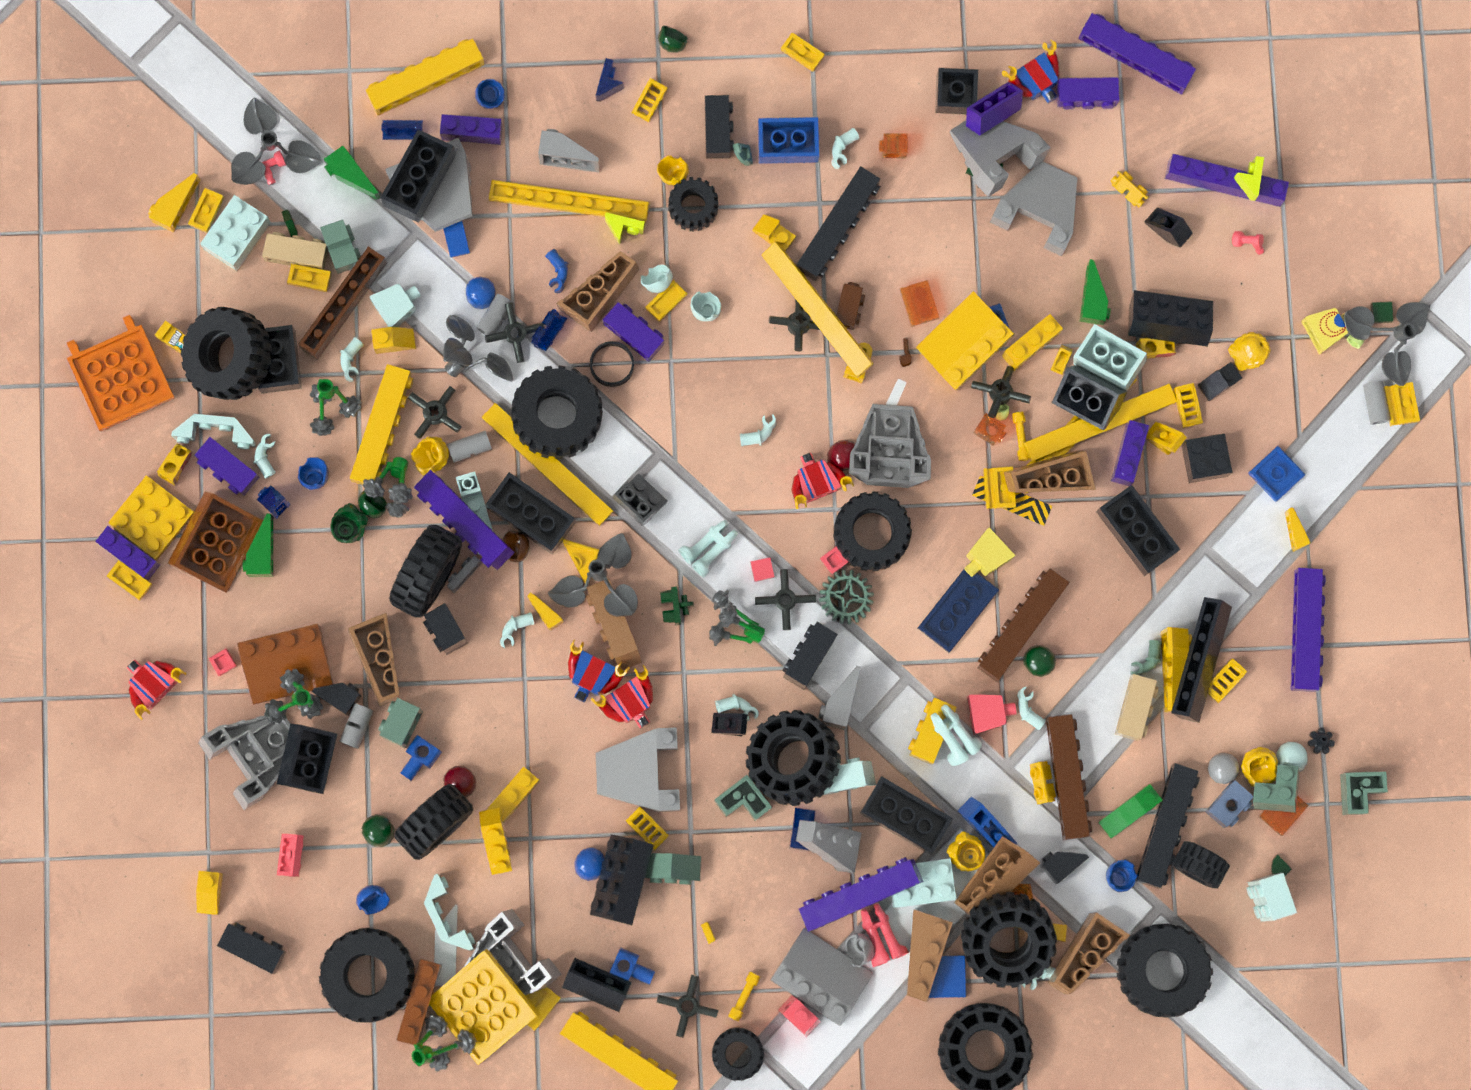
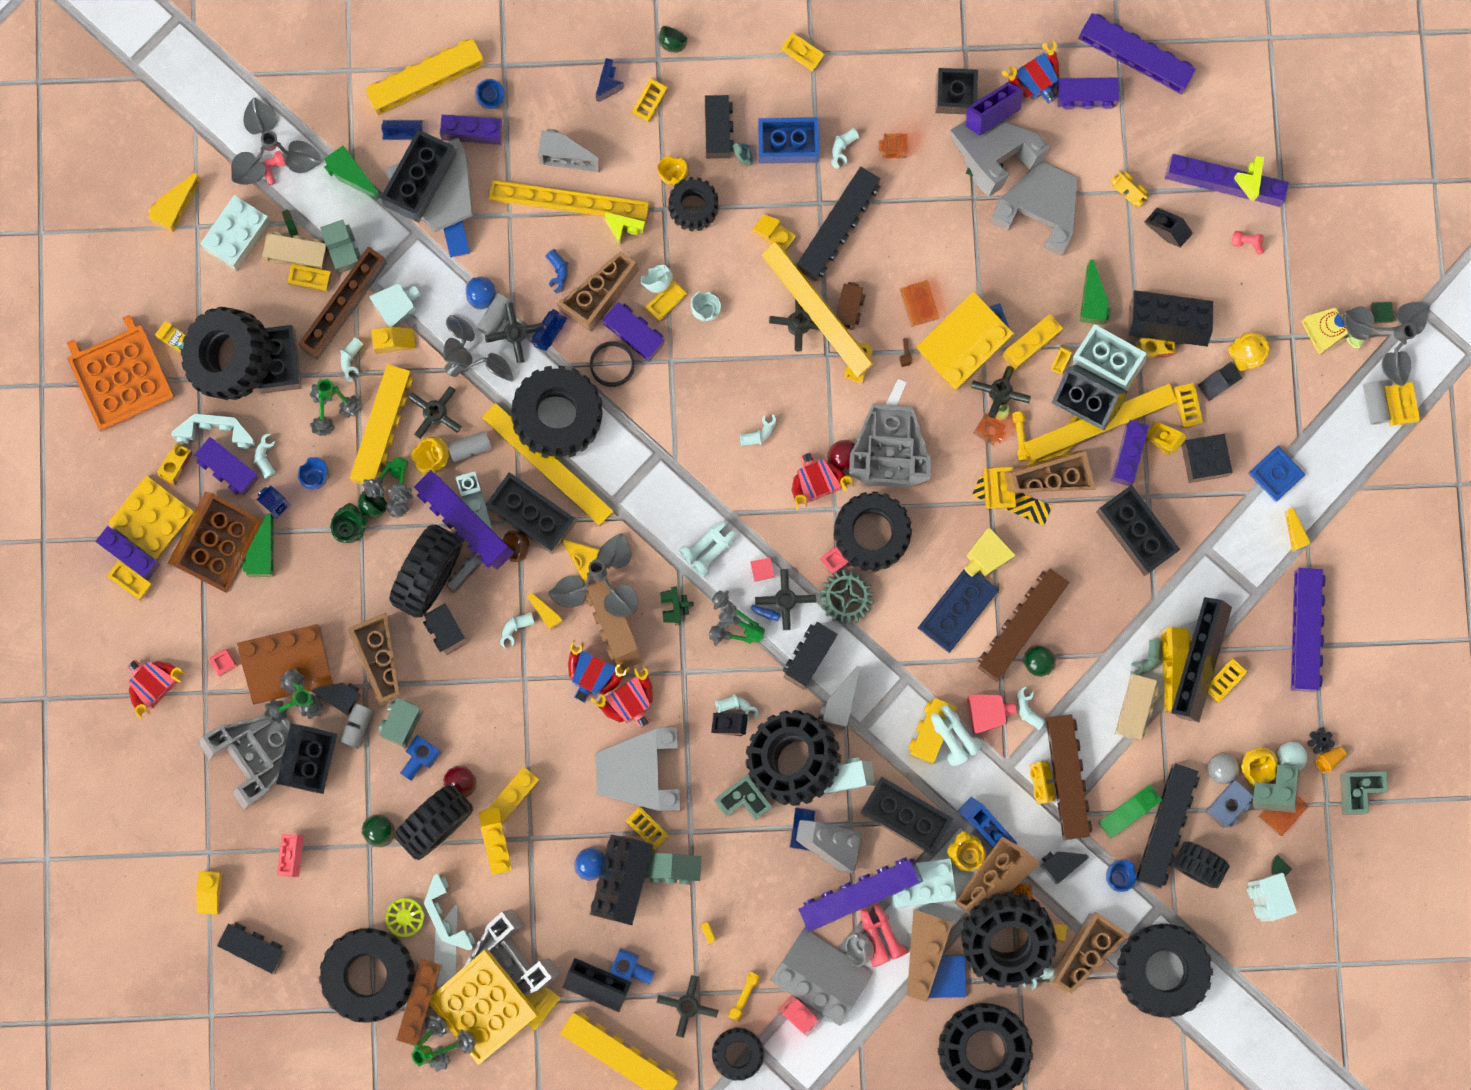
(206, 210): yellow plate -> none
(372, 899): blue hair -> none
(404, 917): none -> neon yellow wheel
(640, 499): dark grey brick -> none
(767, 613): none -> blue piece
(1328, 761): none -> light orange cone

